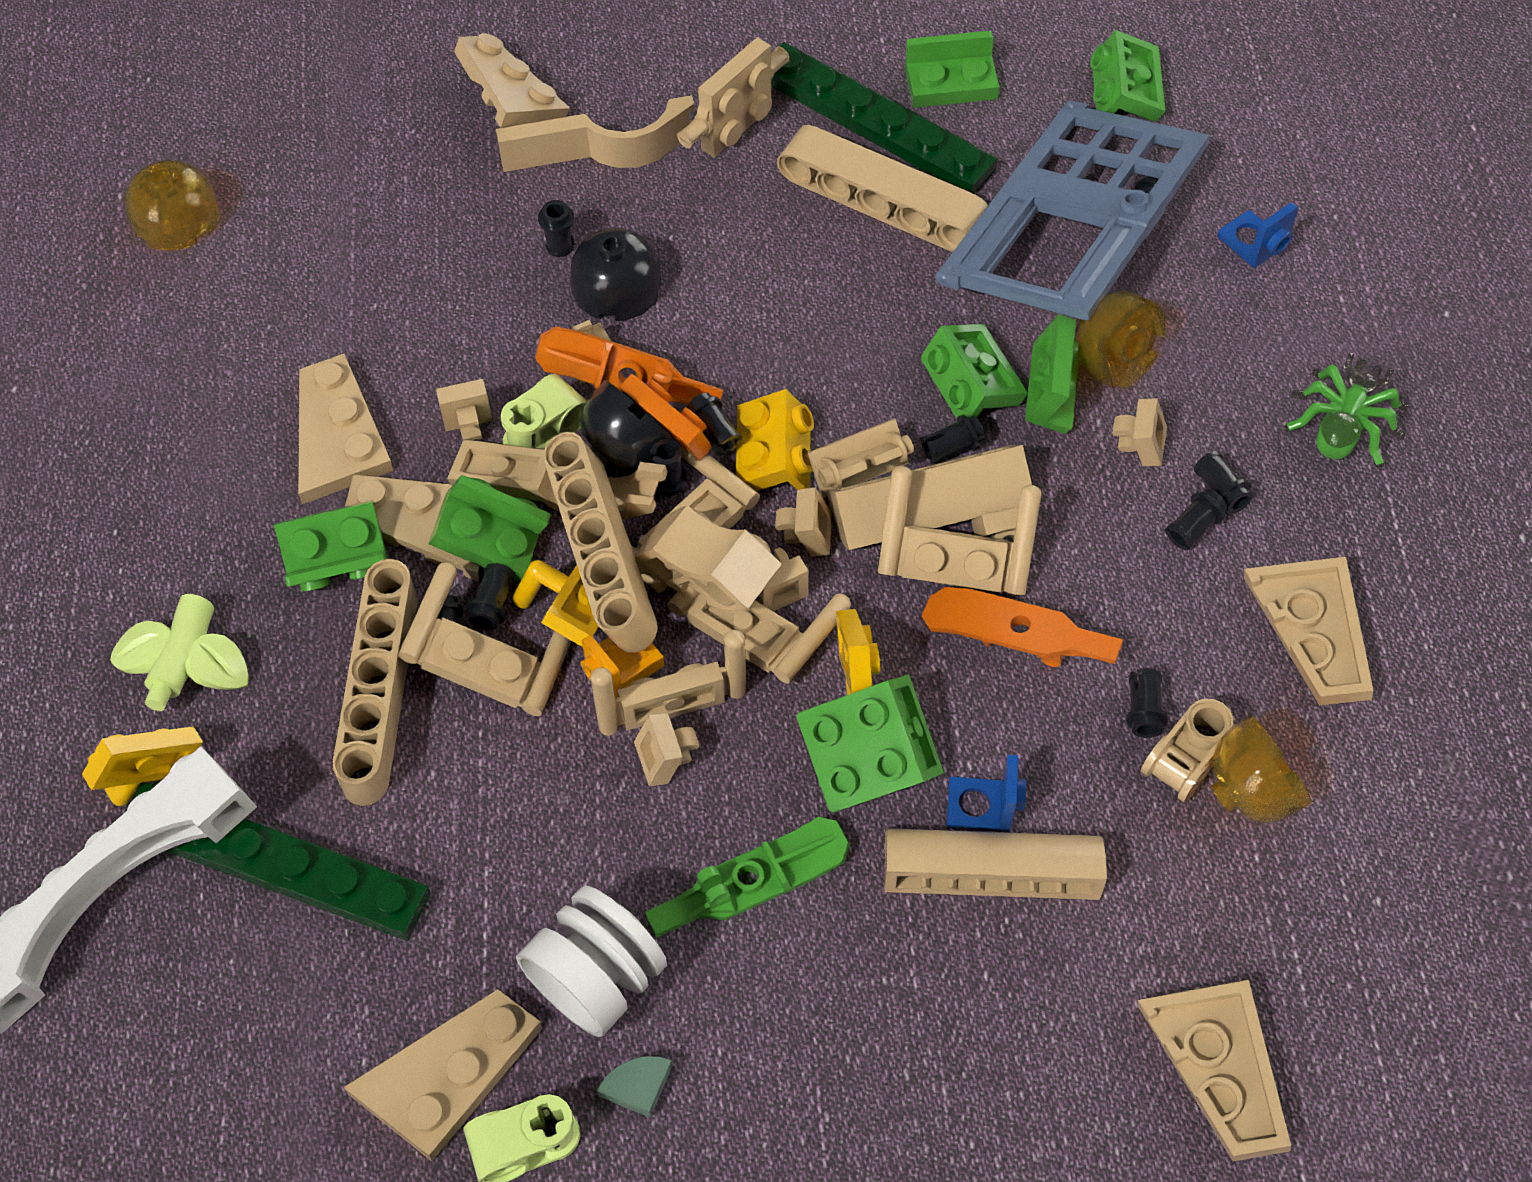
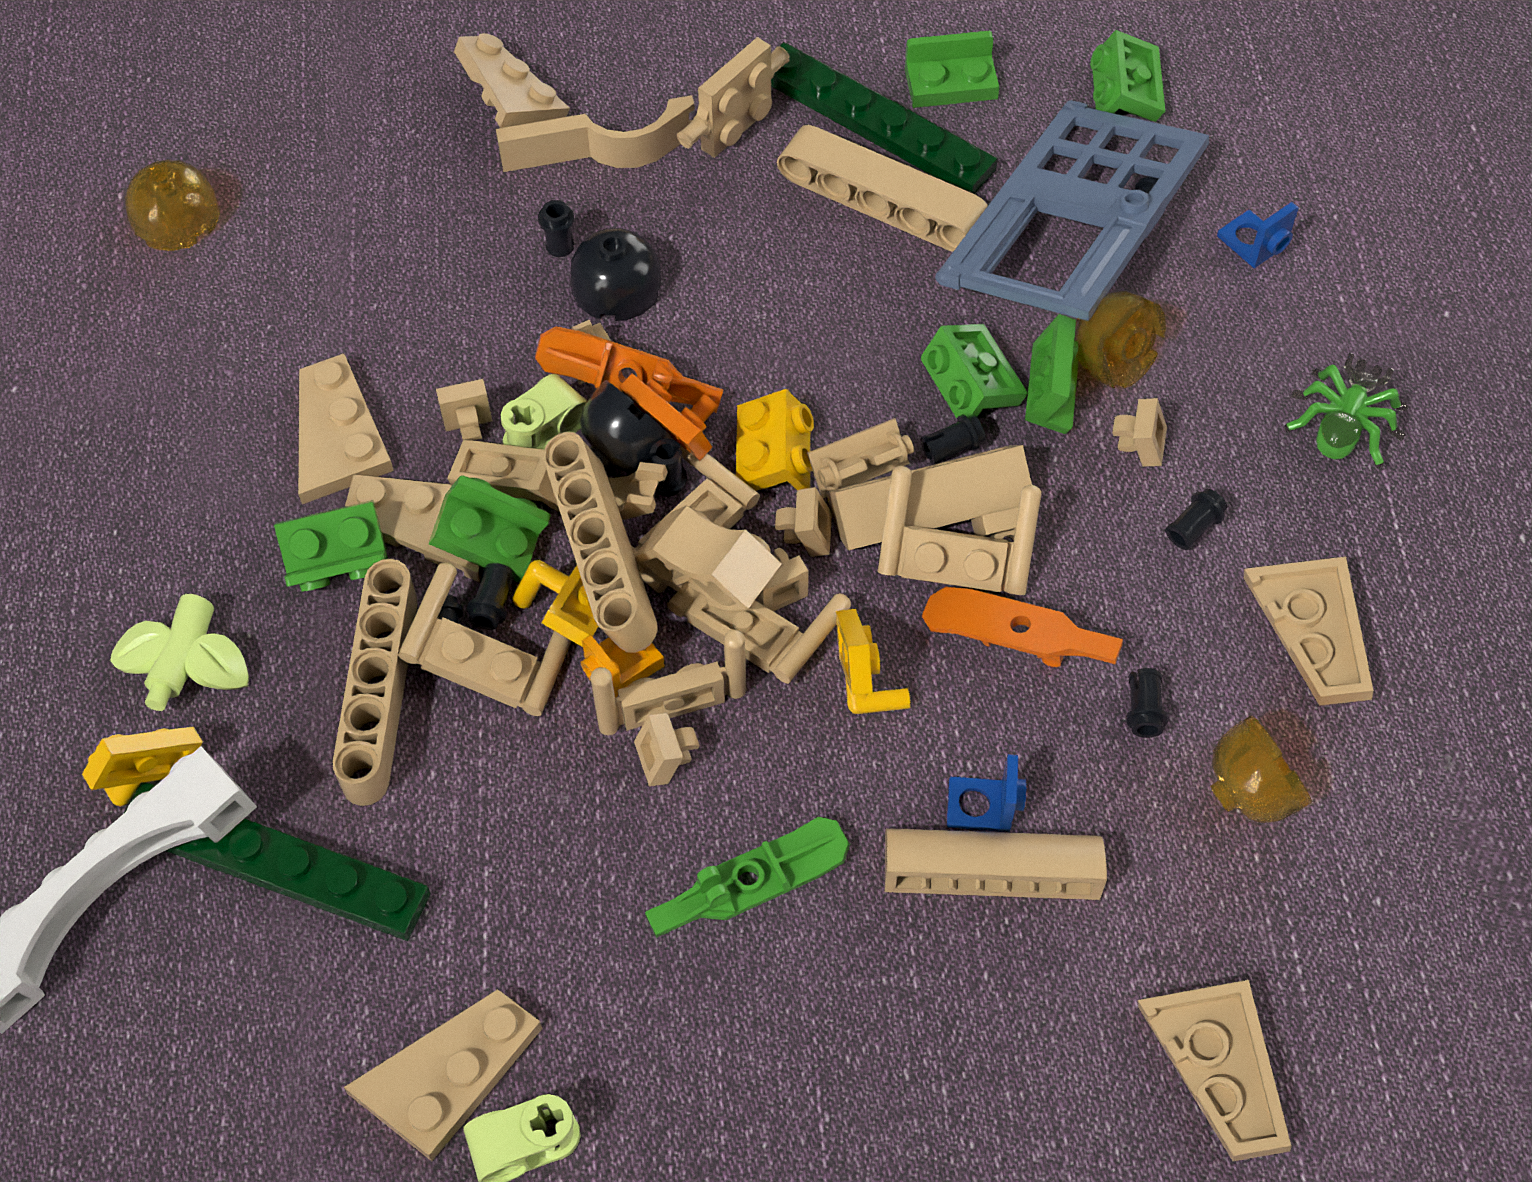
(601, 950): white wheel -> none
(636, 1083): sand green tile -> none
(719, 429): black pin -> none
(869, 743): bright green bracket -> none
(1185, 754): tan piece -> none
(1224, 481): black pin -> none

